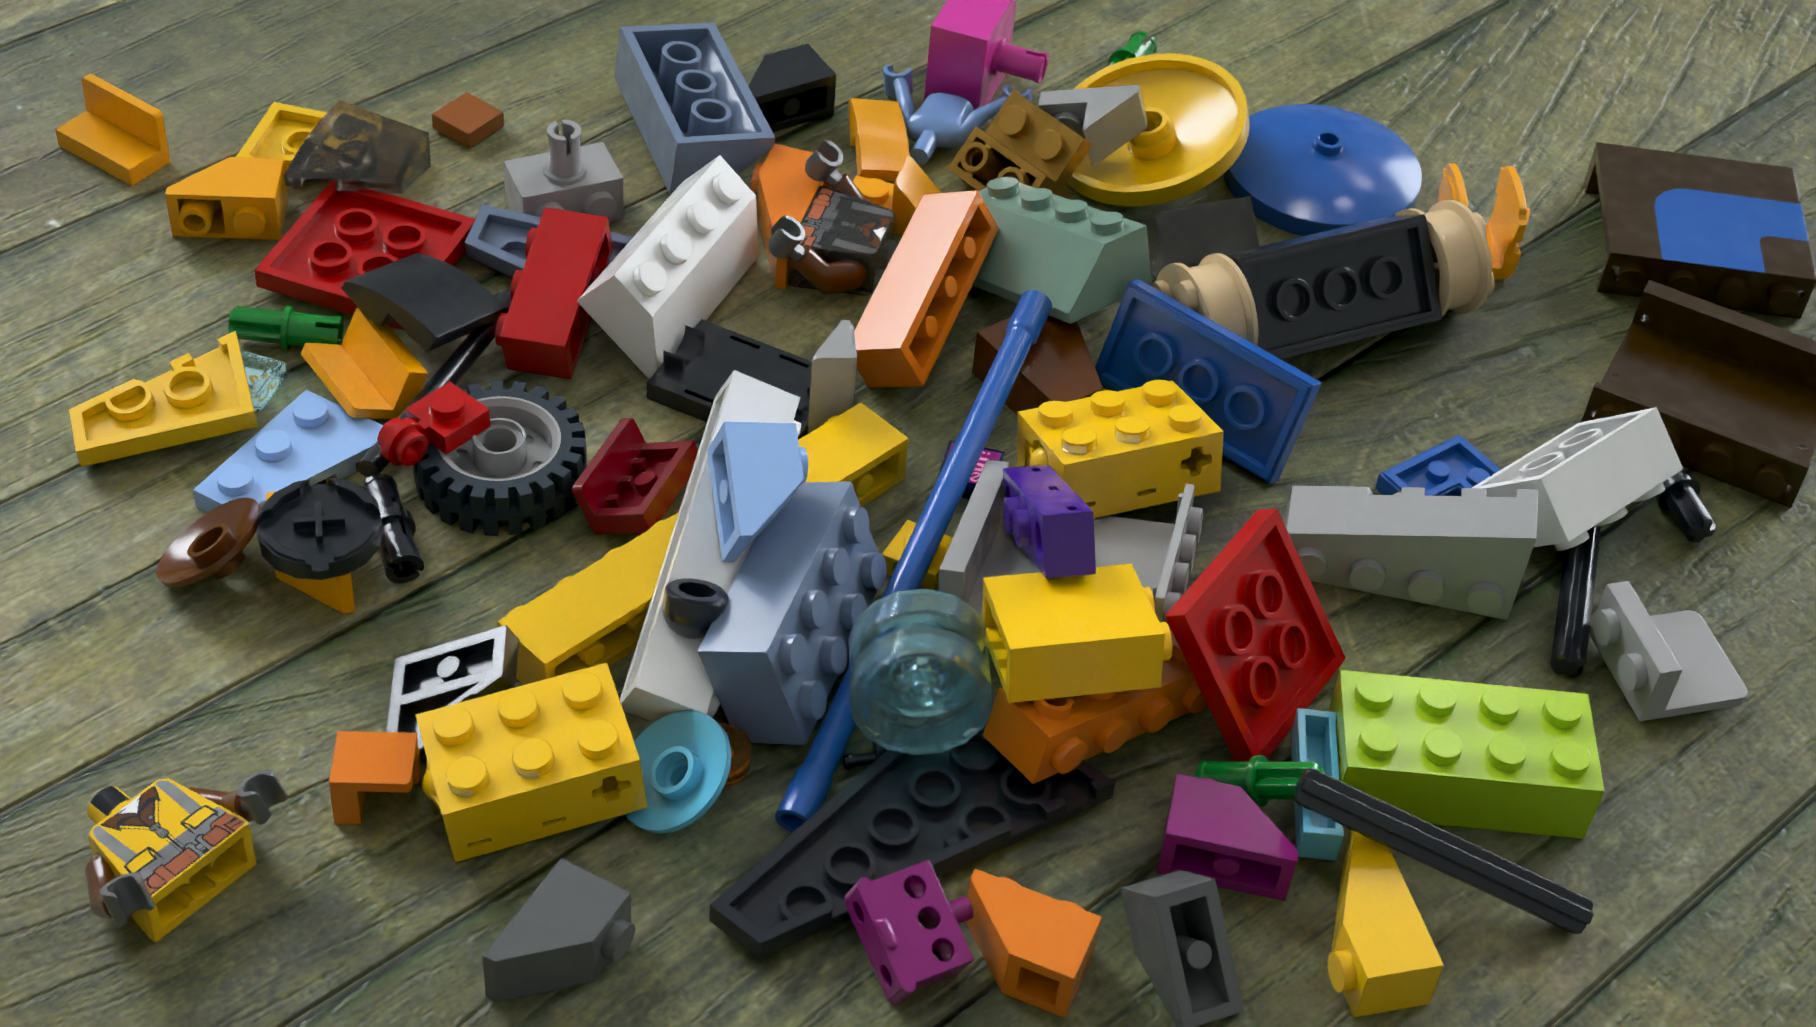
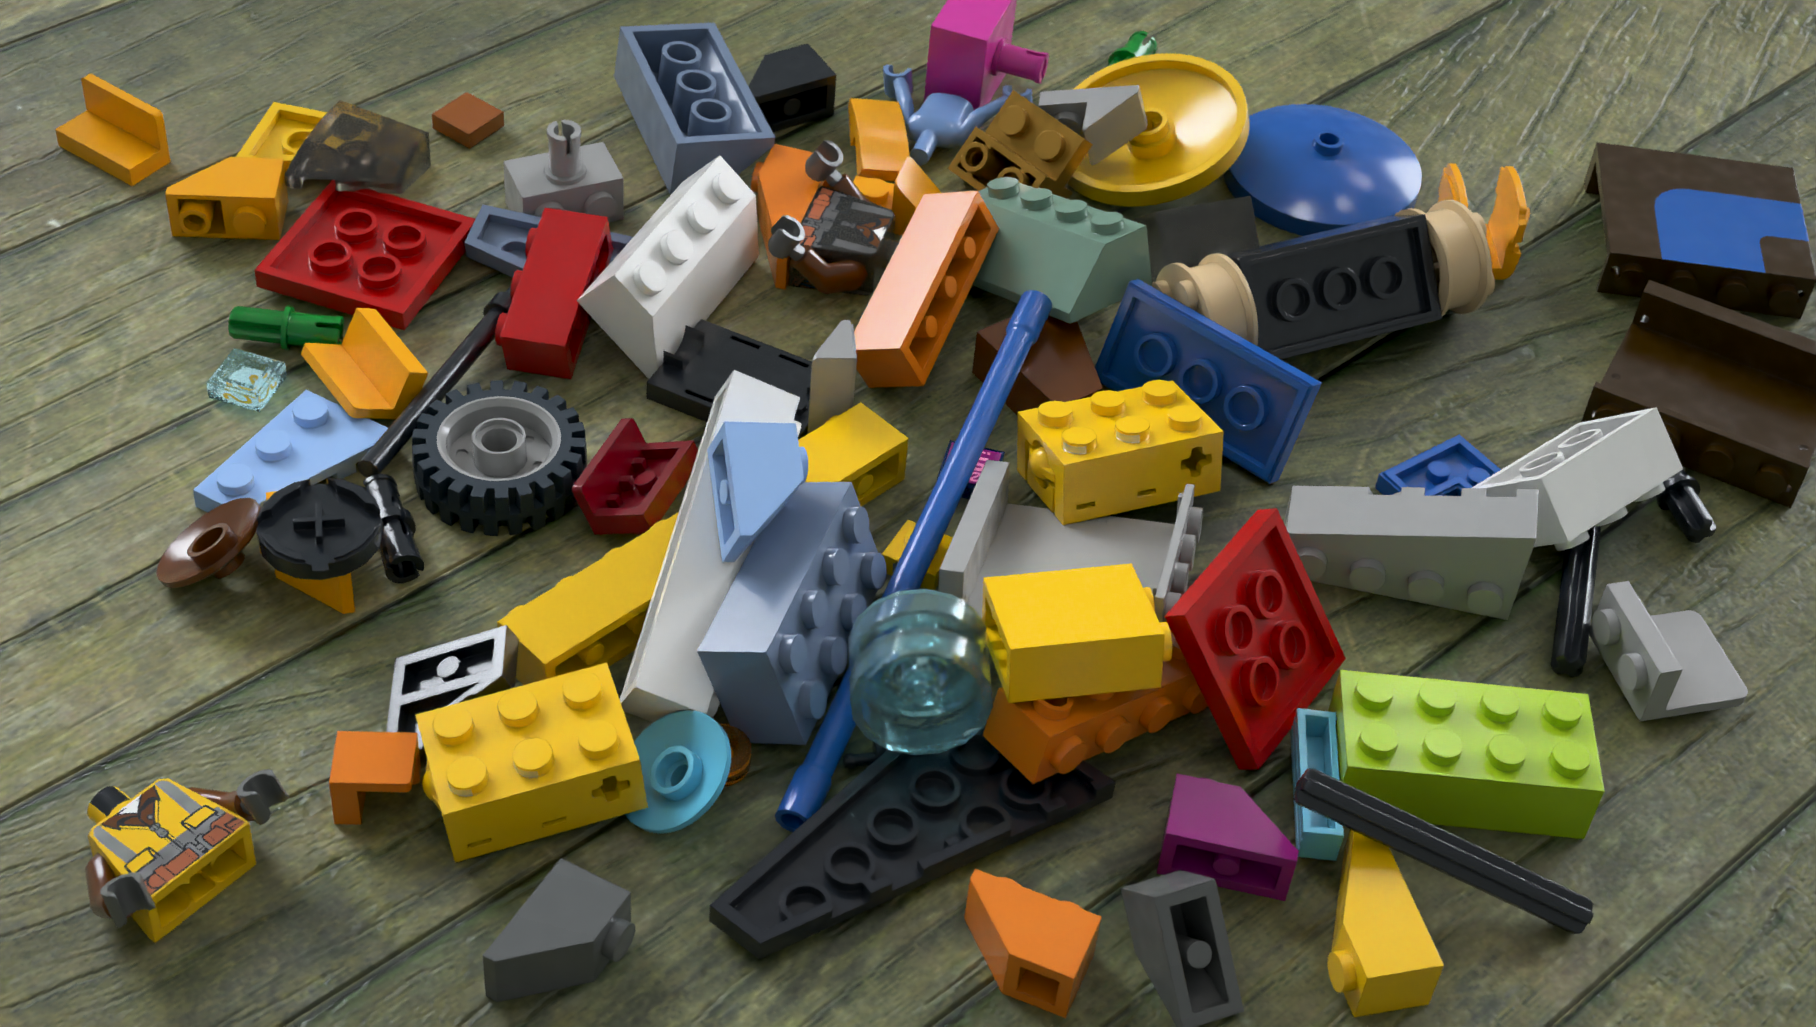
(181, 406): yellow wing -> none
(425, 298): black slope -> none
(441, 418): red plate -> none
(692, 606): black piece -> none
(892, 931): magenta piece -> none
(1049, 521): dark purple piece -> none
(1258, 777): green axle -> none

